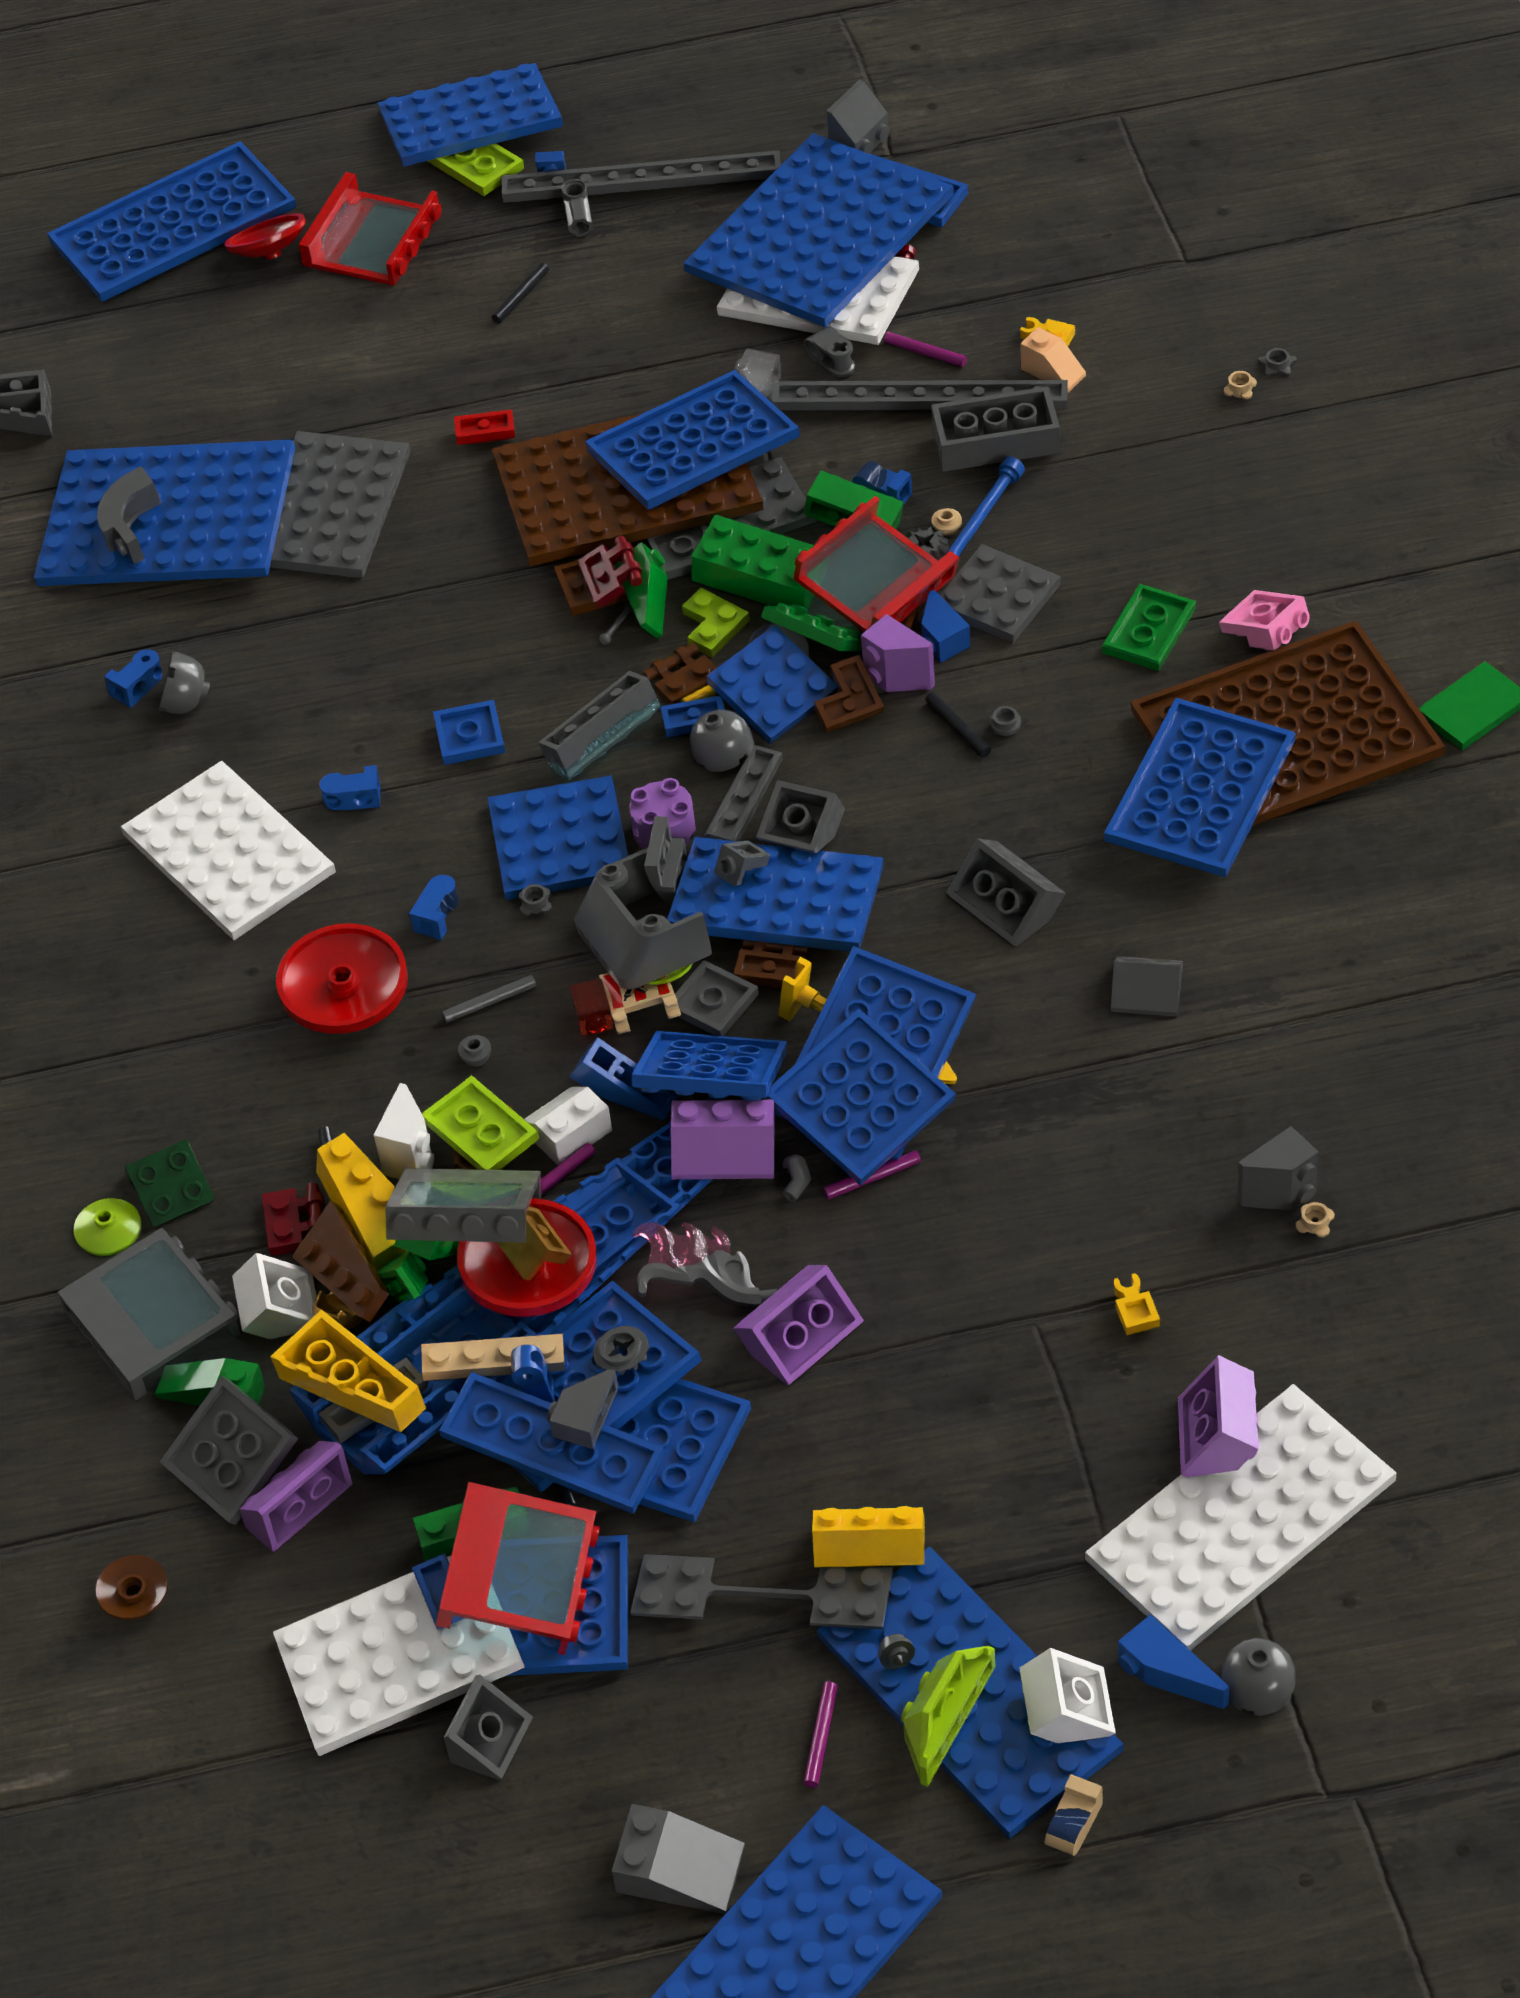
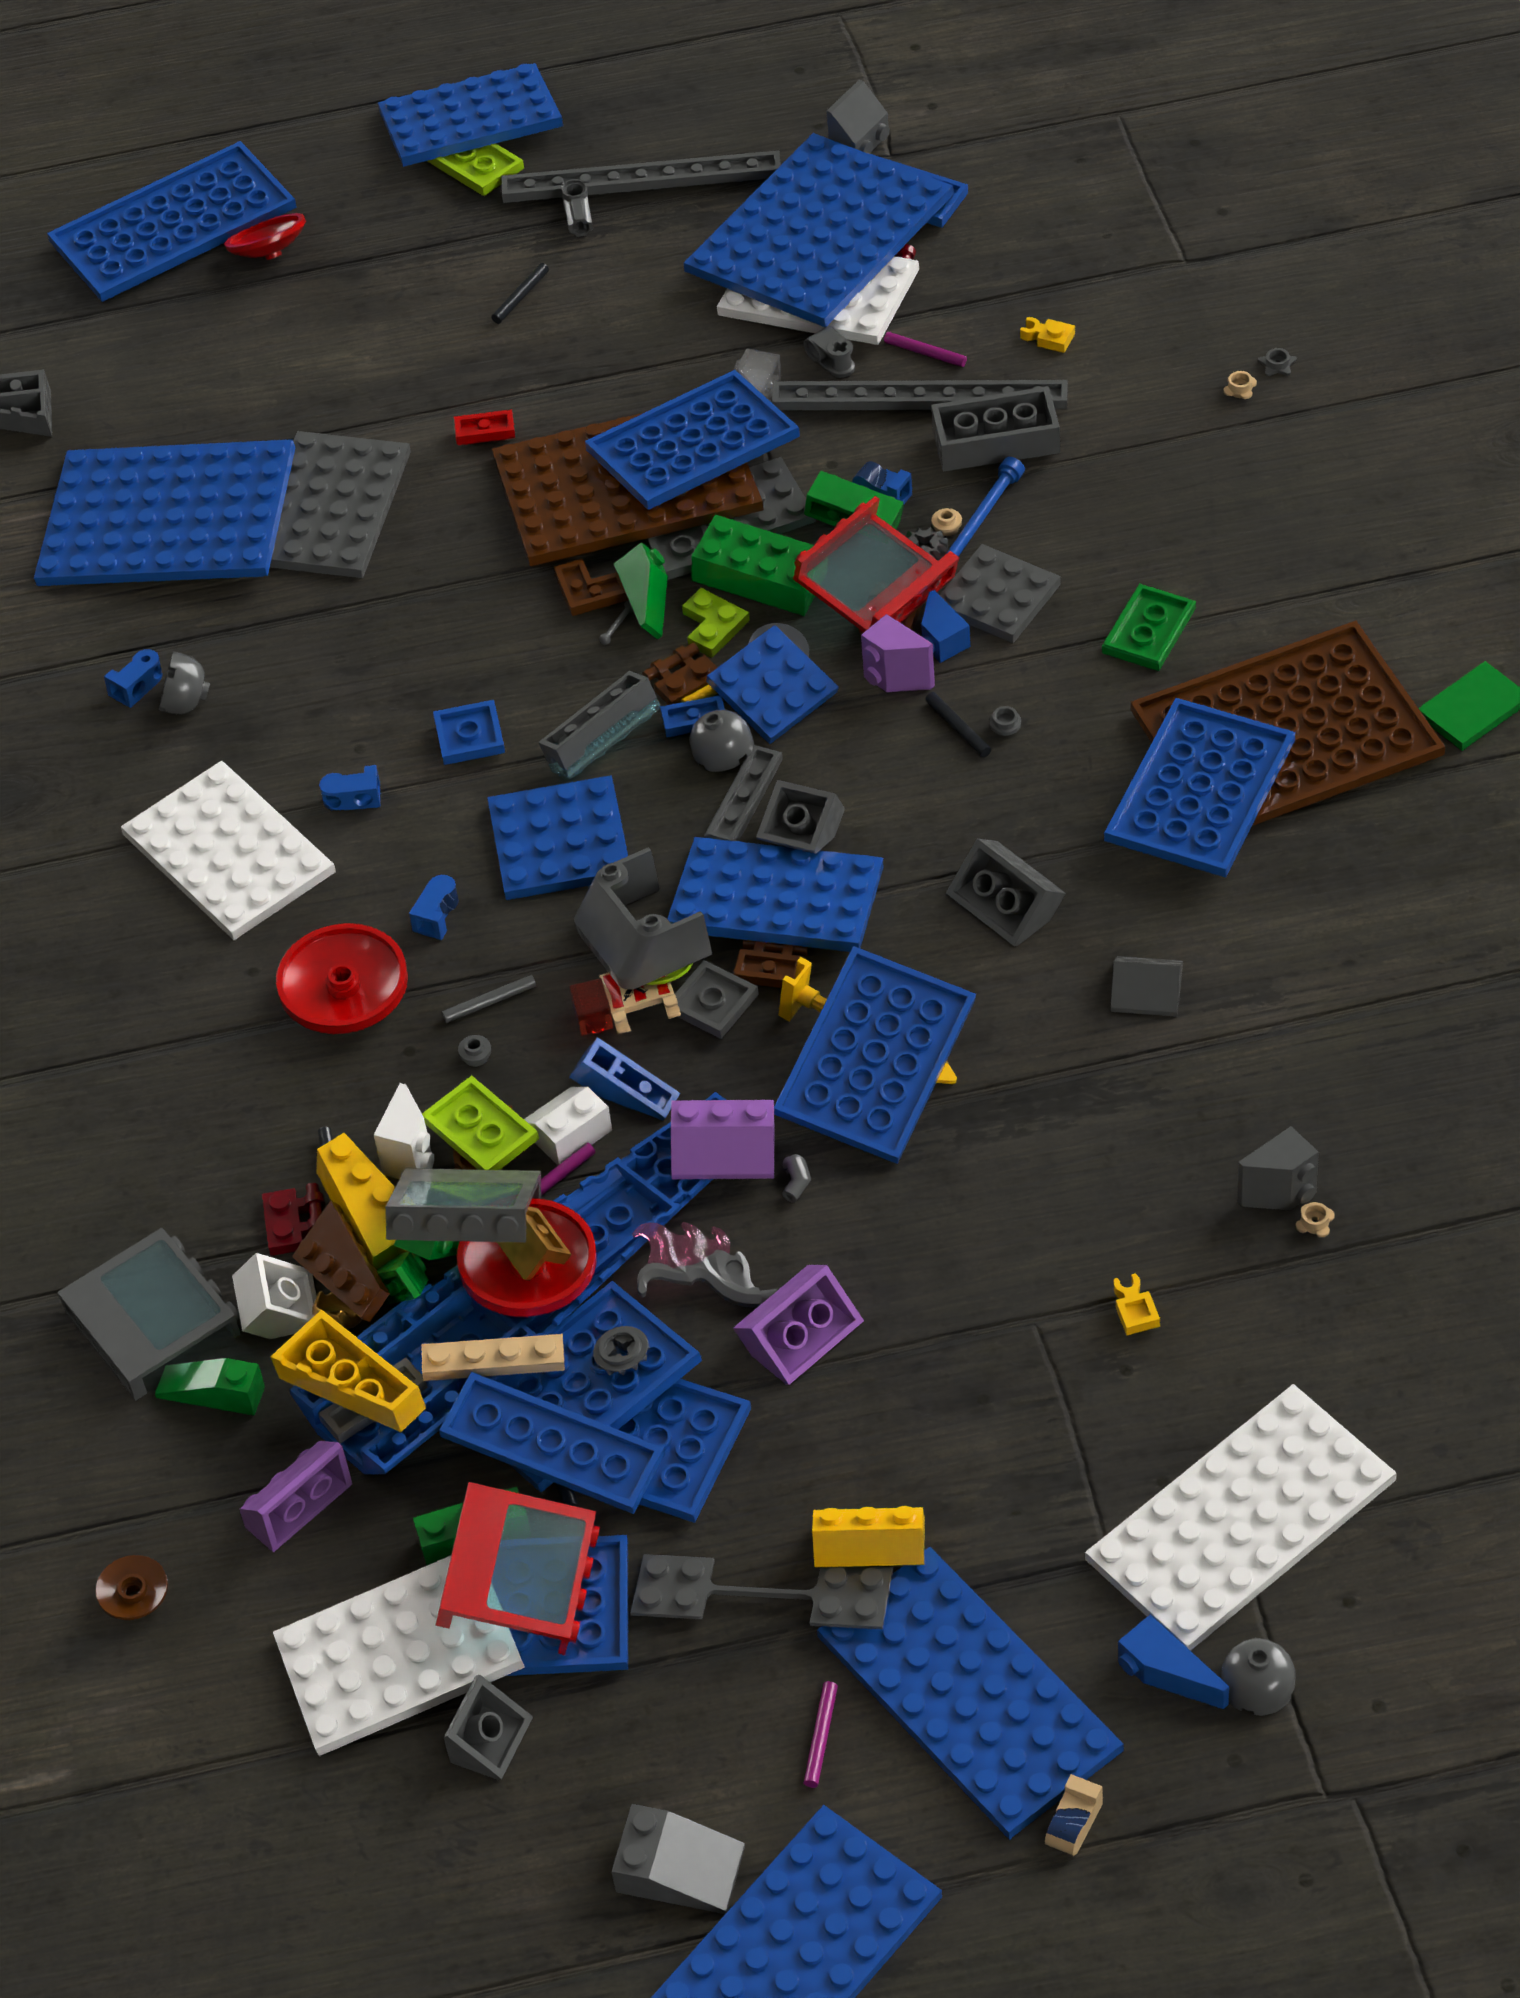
(110, 1236): lime dish -> none
(121, 506): dark grey arch -> none
(169, 1183): dark green bracket -> none
(228, 1449): dark grey plate -> none
(367, 233): panel -> none
(431, 1580): blue tile -> none
(532, 1373): blue leg -> none
(535, 900): dark grey plate -> none
(550, 161): blue plate -> none
(583, 1409): dark grey slope -> none
(601, 573): dark red plate -> none
(665, 800): medium lavender brick -> none
(665, 860): dark grey slope -> none
(709, 1065): blue plate -> none
(738, 857): dark grey bracket -> none
(816, 628): green plate -> none
(854, 701): reddish brown plate -> none
(859, 1096): blue plate -> none
(890, 1167): magenta bar -> none
(895, 1651): dark grey plate -> none
(944, 1705): lime wedge -> none
(1050, 358): light nougat slope -> none
(1066, 1698): white slope -> none
(1218, 1420): medium lavender slope -> none
(1267, 618): bright pink plate -> none

